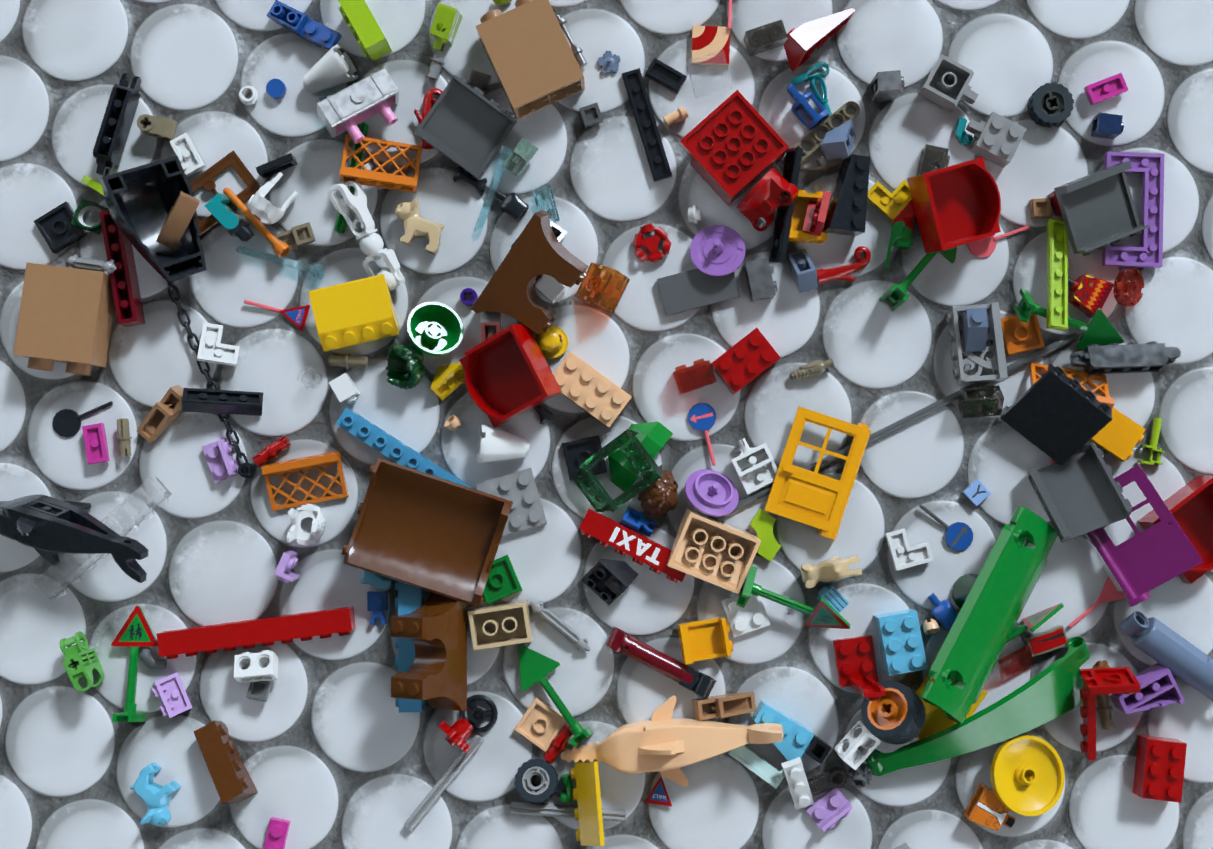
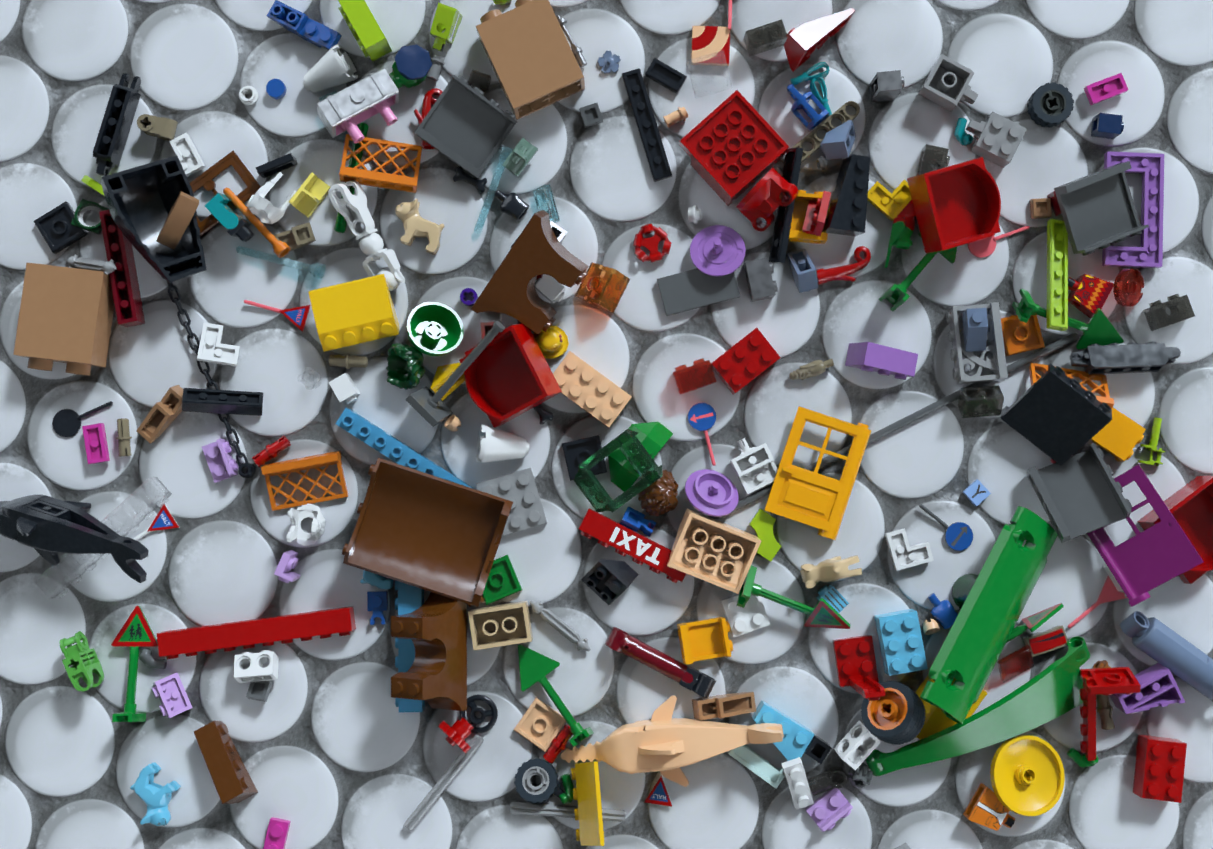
(163, 521): none -> piece
(310, 195): none -> light yellow panel
(410, 66): none -> dark blue piece
(430, 404): none -> dark grey tile
(881, 359): none -> medium lavender wedge
(1080, 759): none -> green arm
(1179, 307): none -> clear smoke brick

